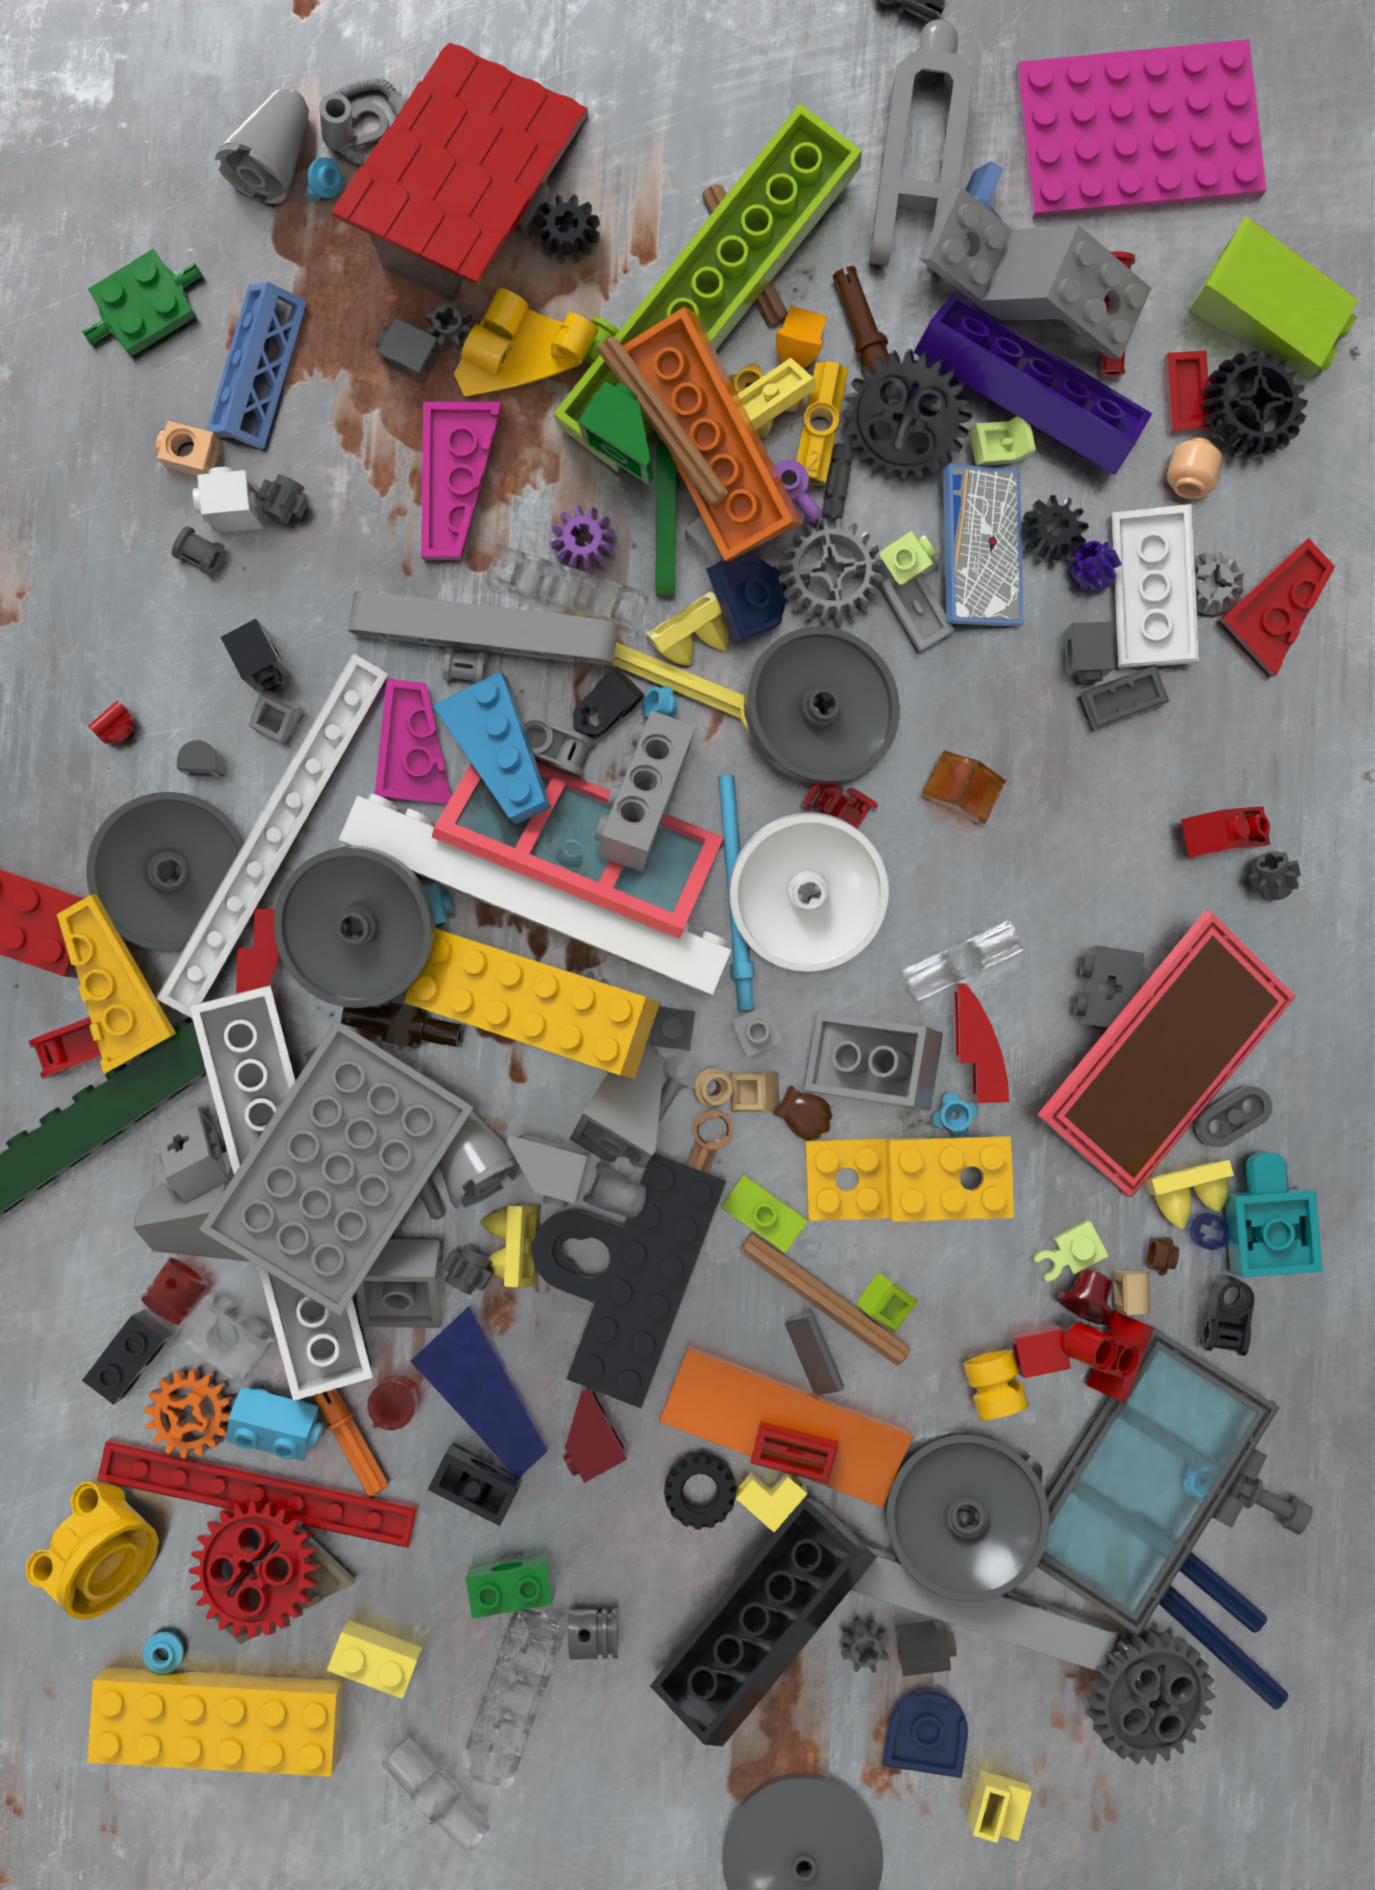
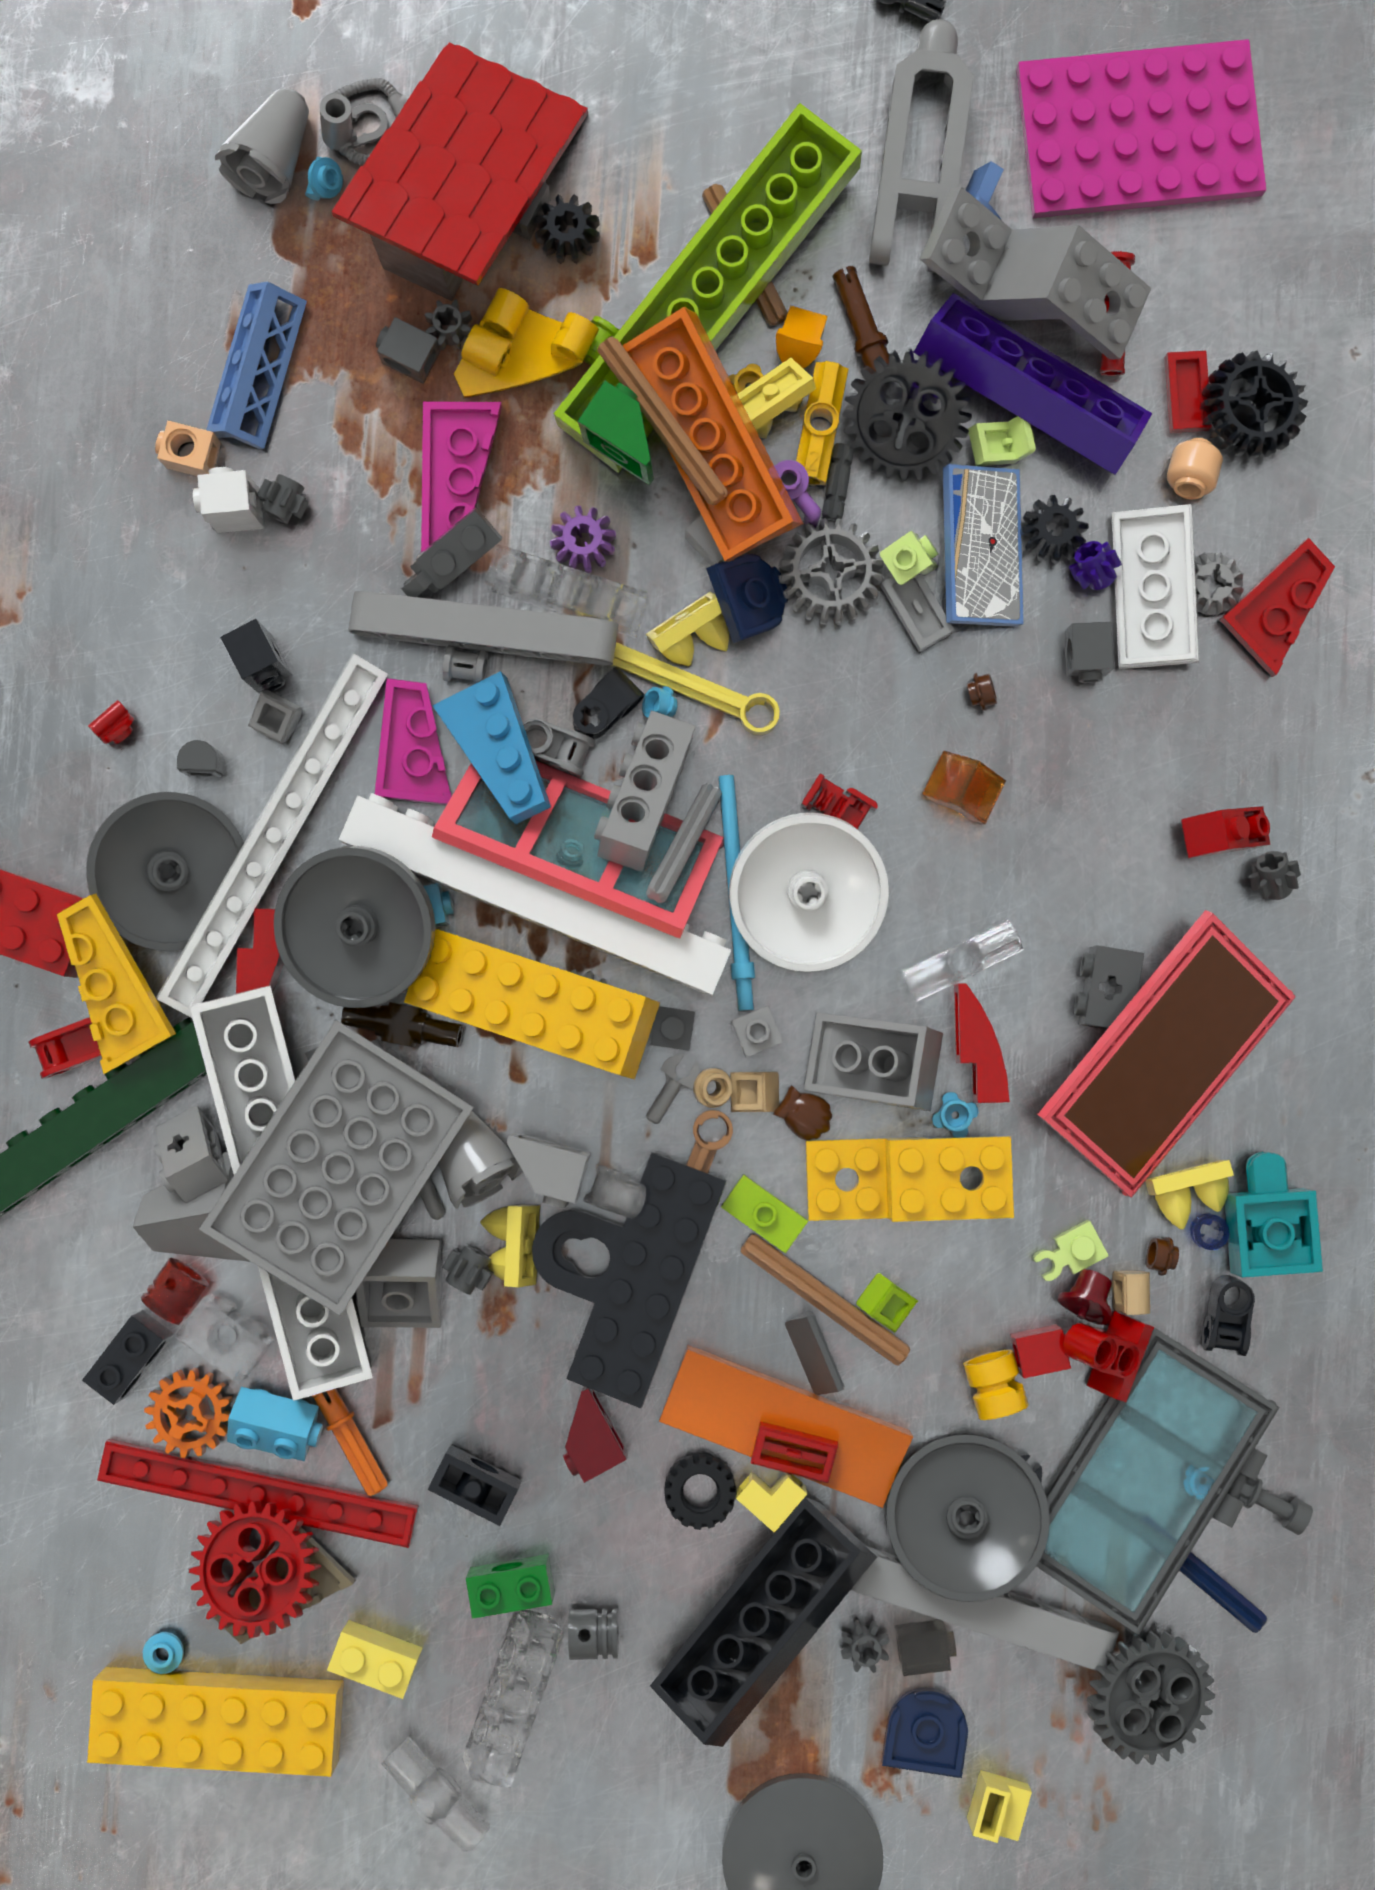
(95, 1553): yellow piece -> none
(142, 302): green plate -> none
(197, 550): dark grey bush -> none
(394, 1402): clear red piece -> none
(452, 554): none -> dark grey hinge
(474, 1383): clear blue wing -> none
(624, 1114): light grey slope -> none
(665, 522): green beam -> none
(683, 843): none -> light grey axle
(847, 686): dark grey dish -> none
(982, 691): none -> reddish brown plate
(1124, 697): dark grey plate -> none
(1223, 1648): dark blue axle -> none
(1232, 1117): dark grey plate -> none
(1275, 301): lime slope -> none

